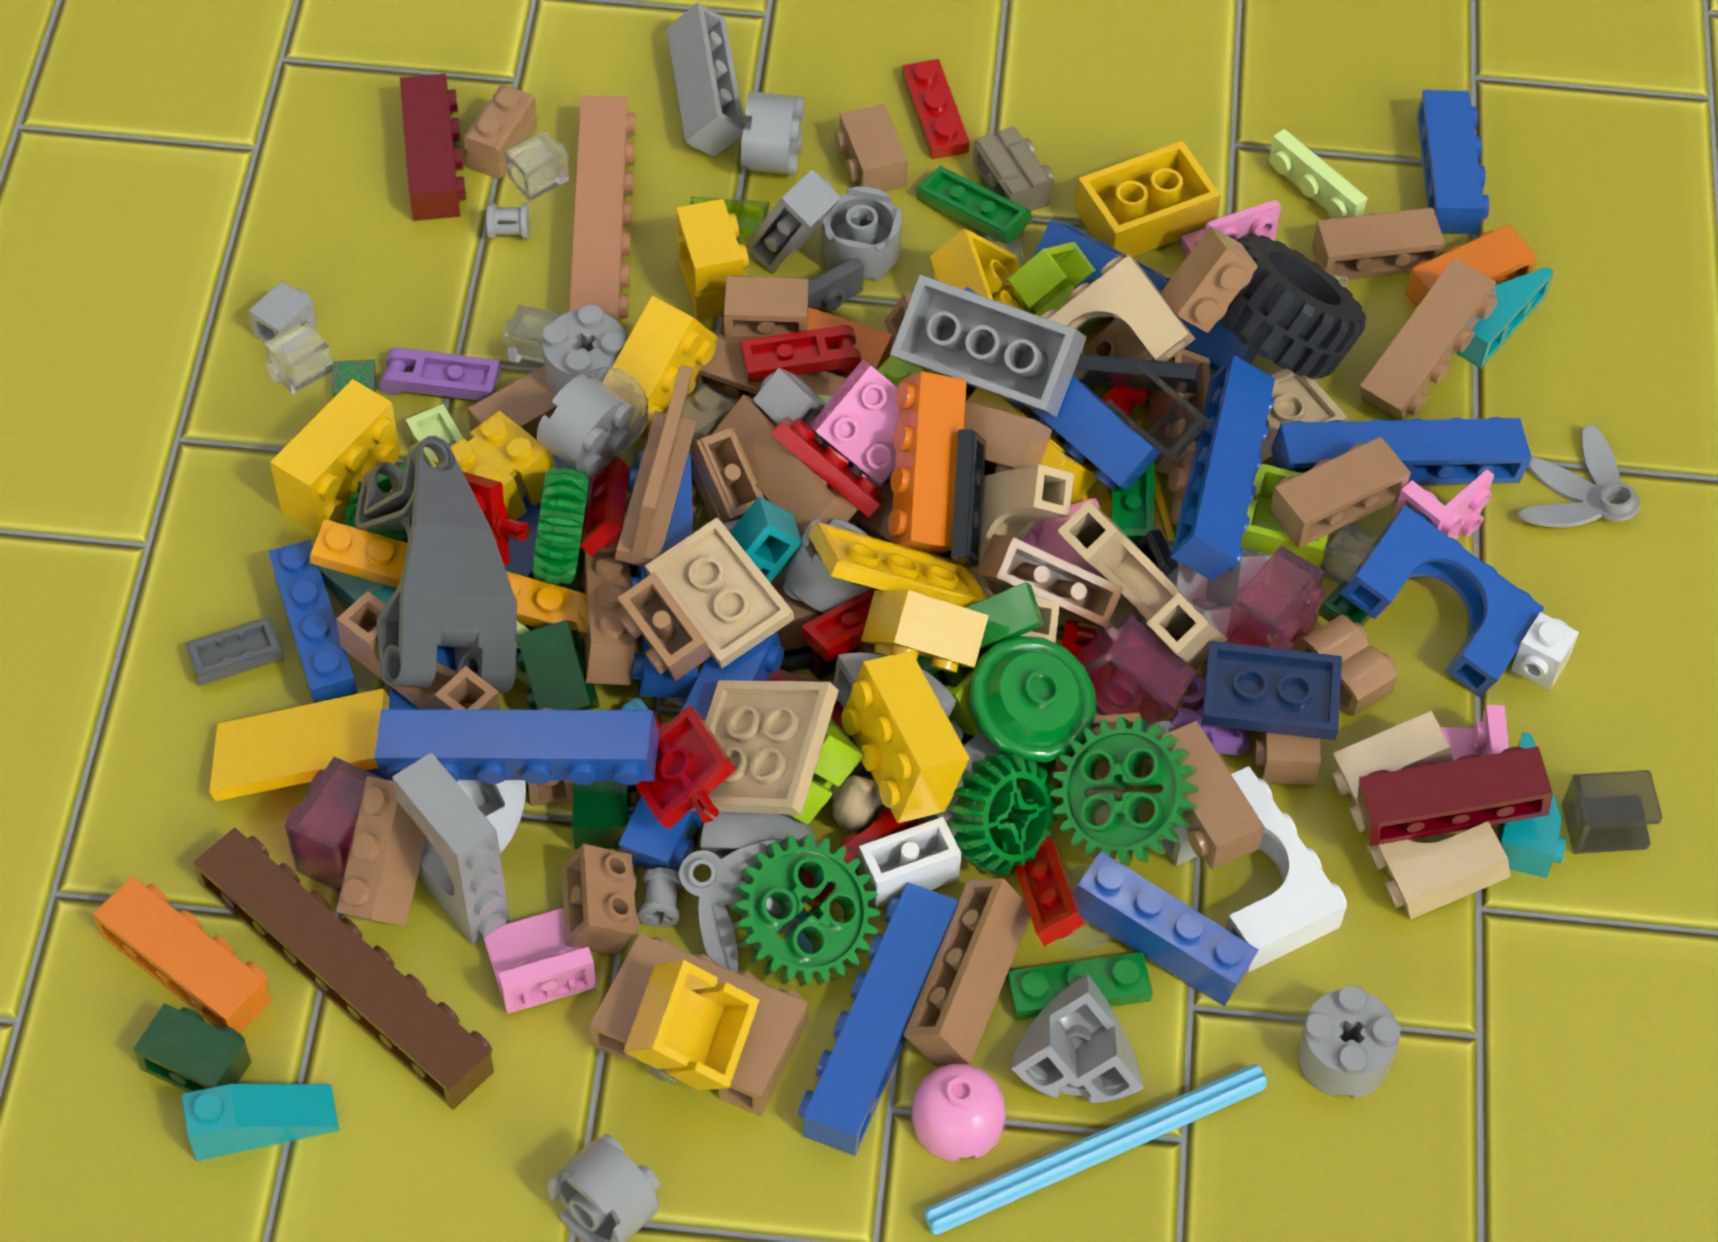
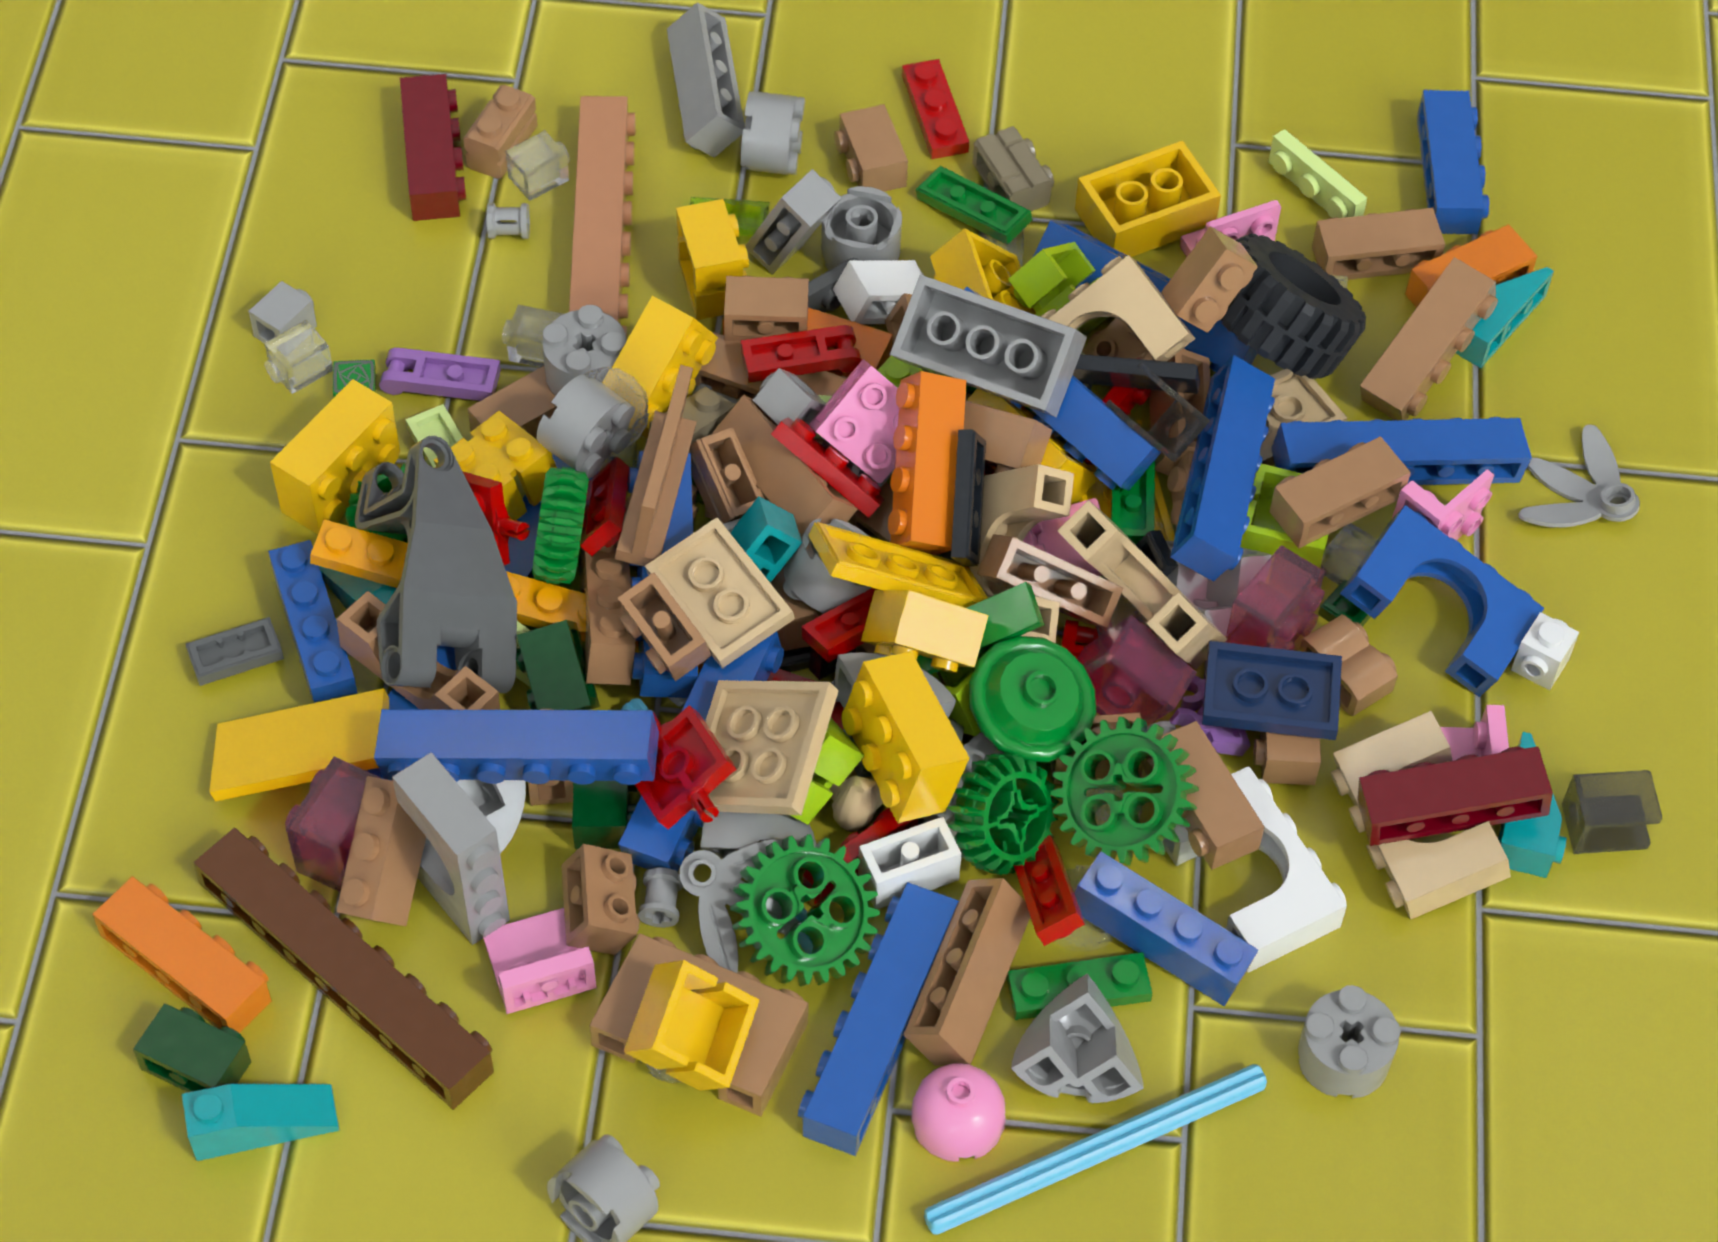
(874, 287): none -> white brick

